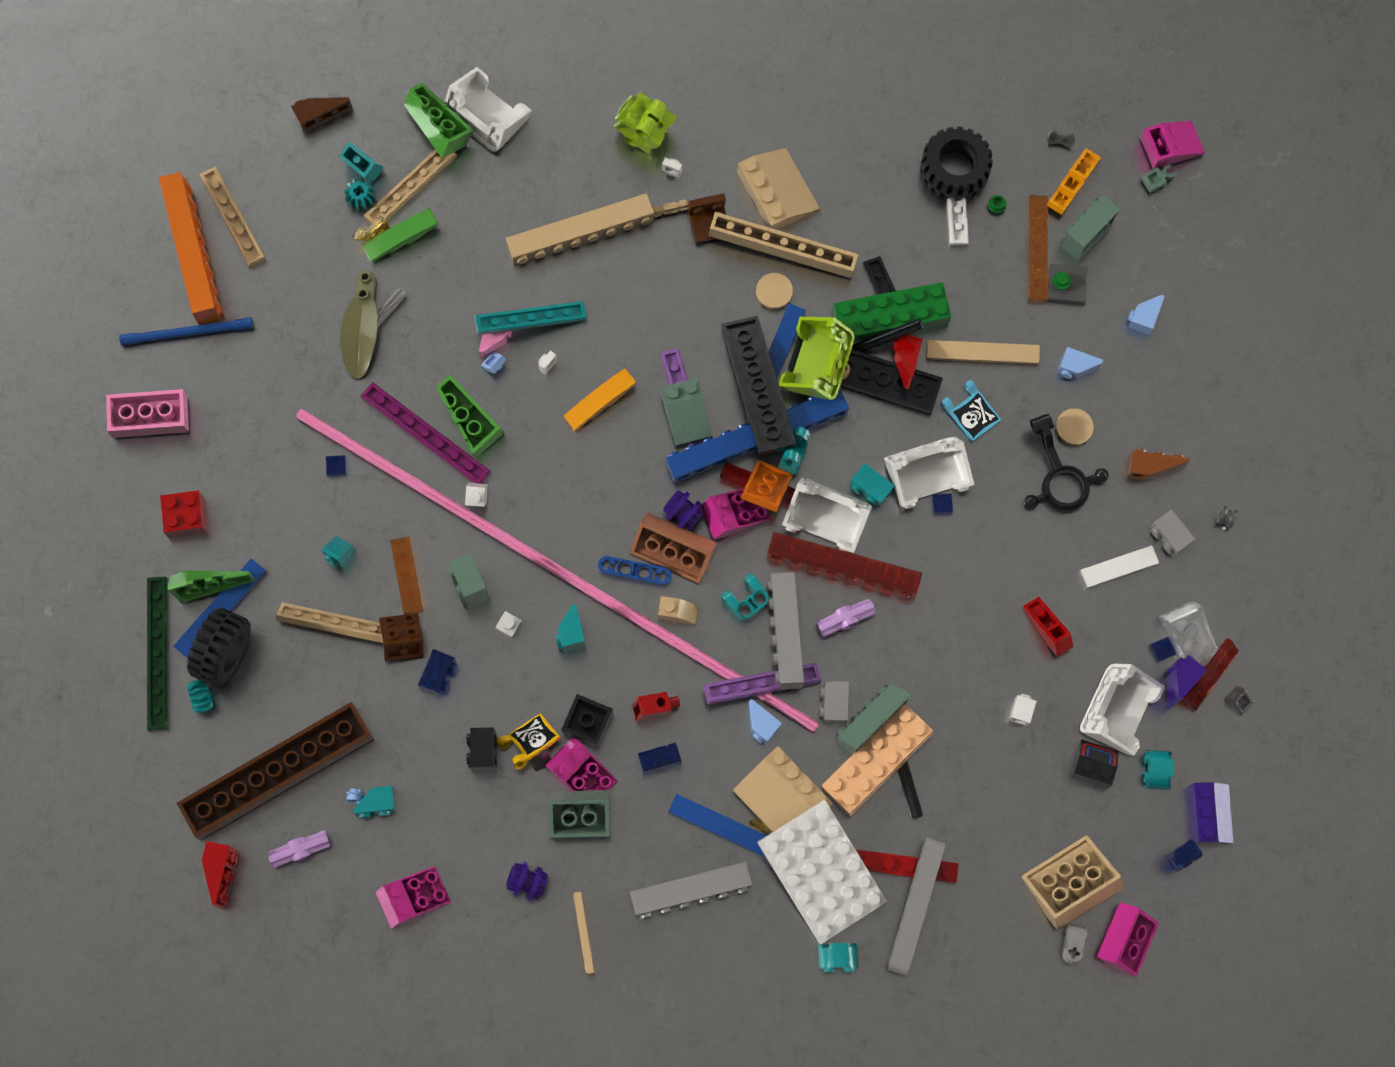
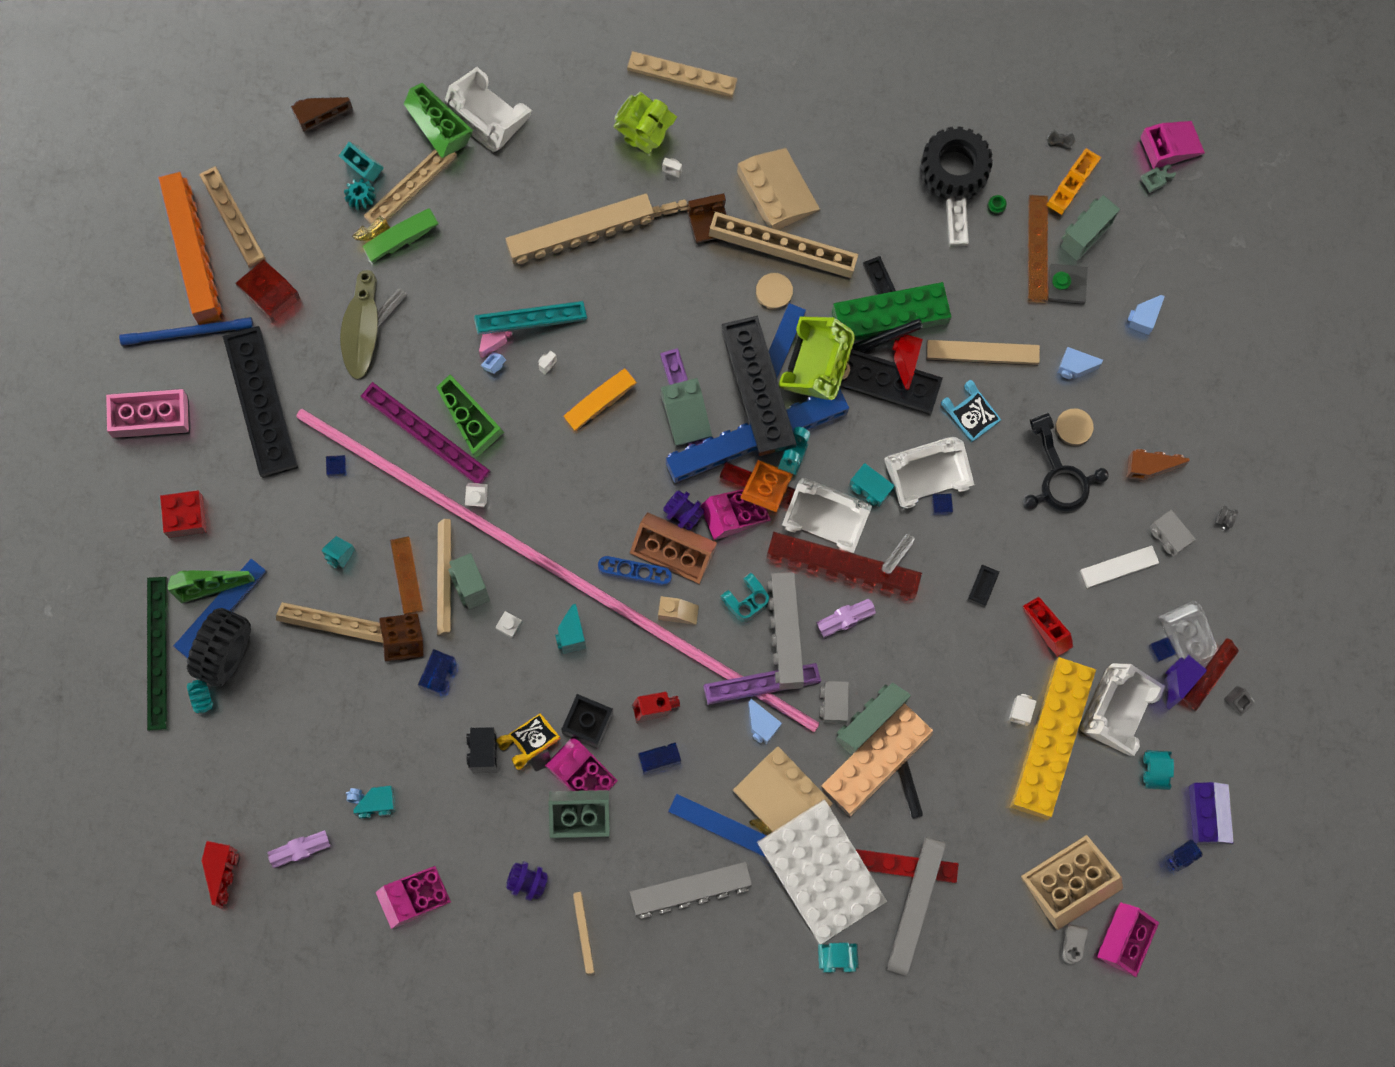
(260, 401): none -> black plate
(268, 290): none -> clear red slope
(274, 771): reddish brown brick -> none
(444, 578): none -> tan tile
(682, 74): none -> tan plate
(898, 553): none -> light grey axle
(983, 585): none -> black tile
(1053, 738): none -> yellow brick
(1095, 764): black slope -> none

